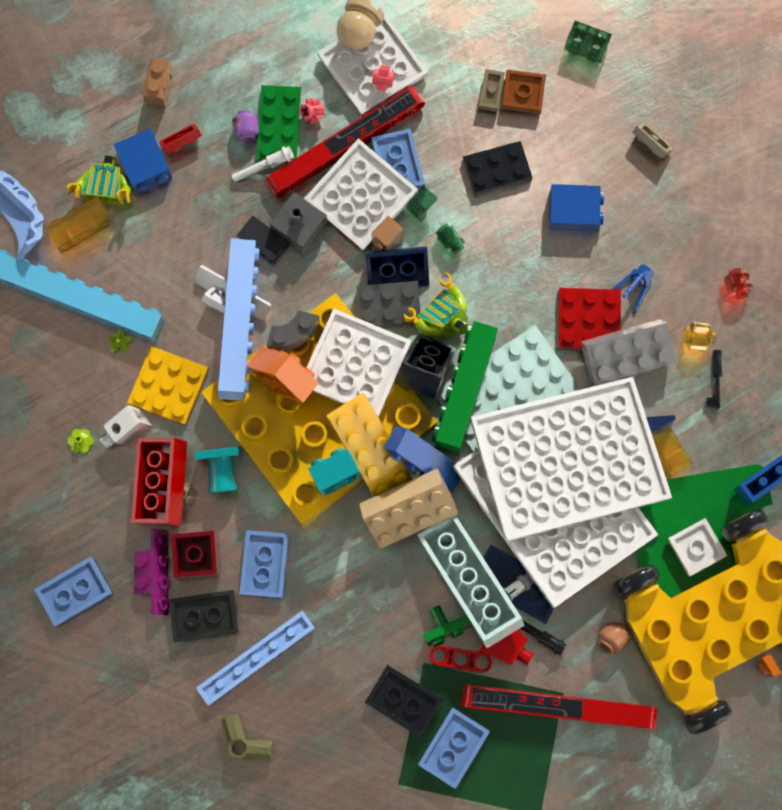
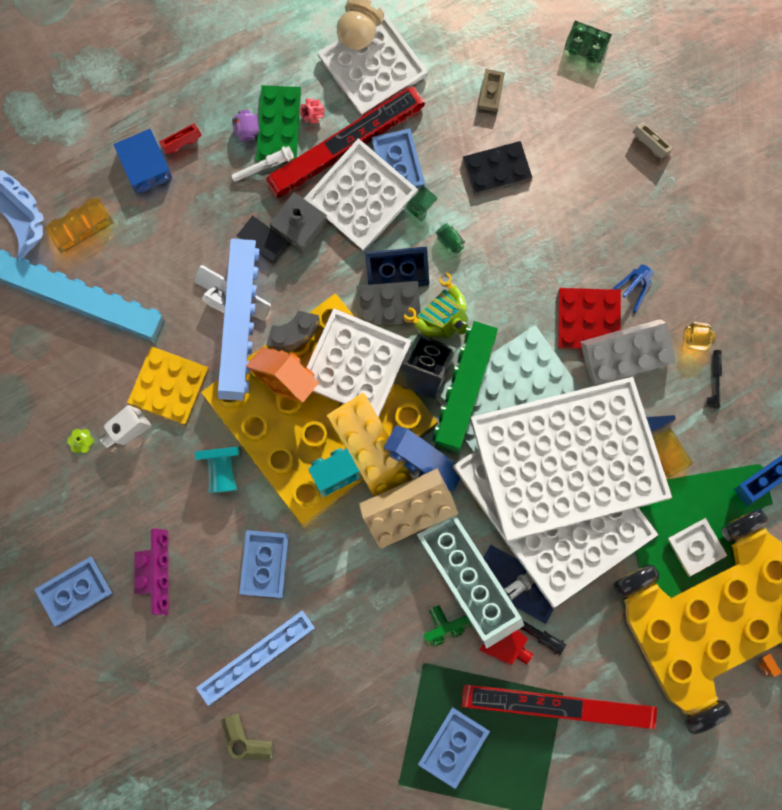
(103, 182): torso -> none
(119, 341): lime plant -> none
(158, 82): medium nougat brick -> none
(159, 481): red brick -> none
(190, 495): dark tan plant -> none
(195, 555): dark red brick -> none
(203, 616): pearl dark grey plate -> none
(383, 78): coral gear -> none
(387, 235): medium nougat brick -> none
(404, 701): black plate -> none
(471, 657): red beam -> none
(523, 91): dark orange plate -> none
(575, 207): blue brick -> none
(613, 637): nougat head -> none
(738, 283): clear red piece -> none

